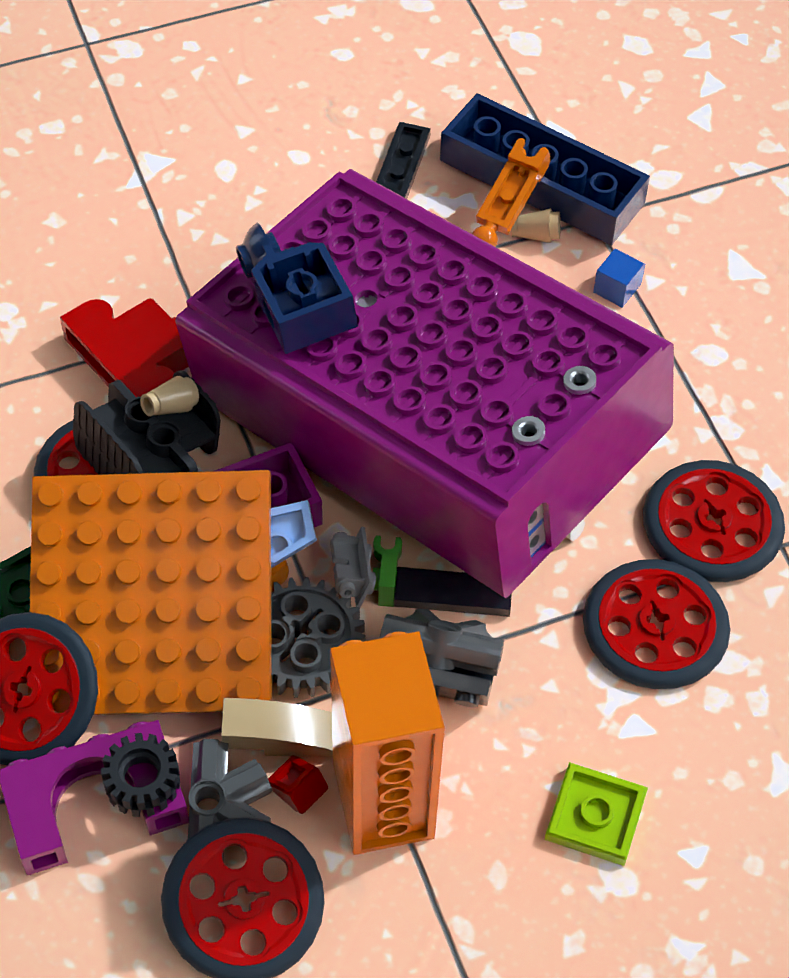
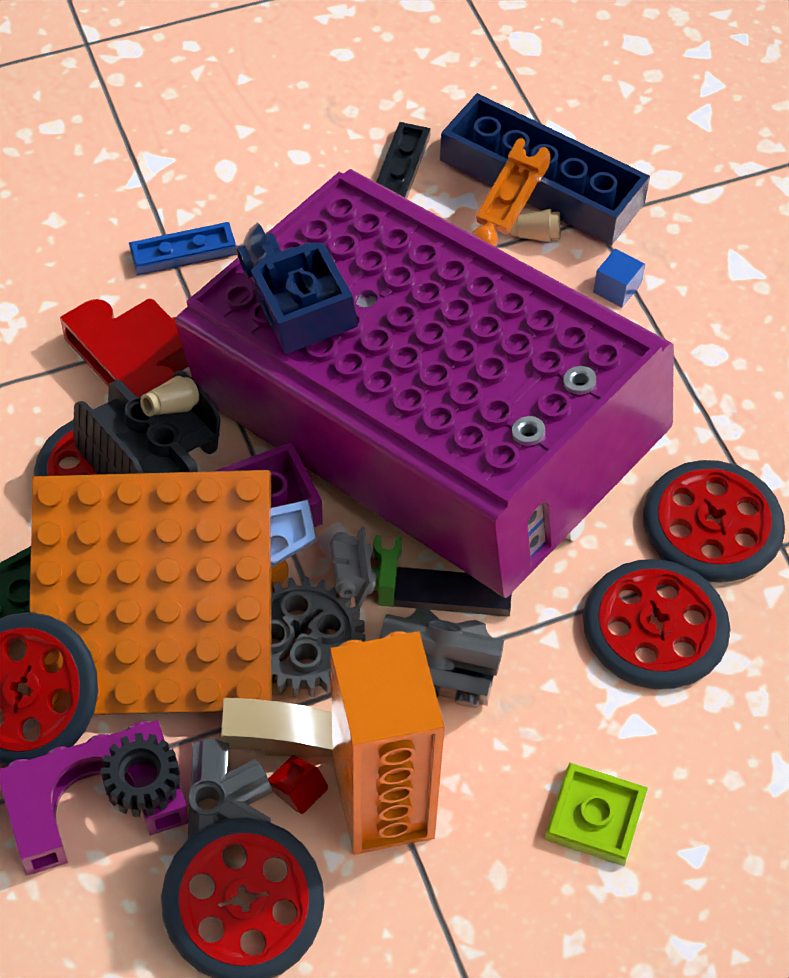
(182, 248): none -> blue tile

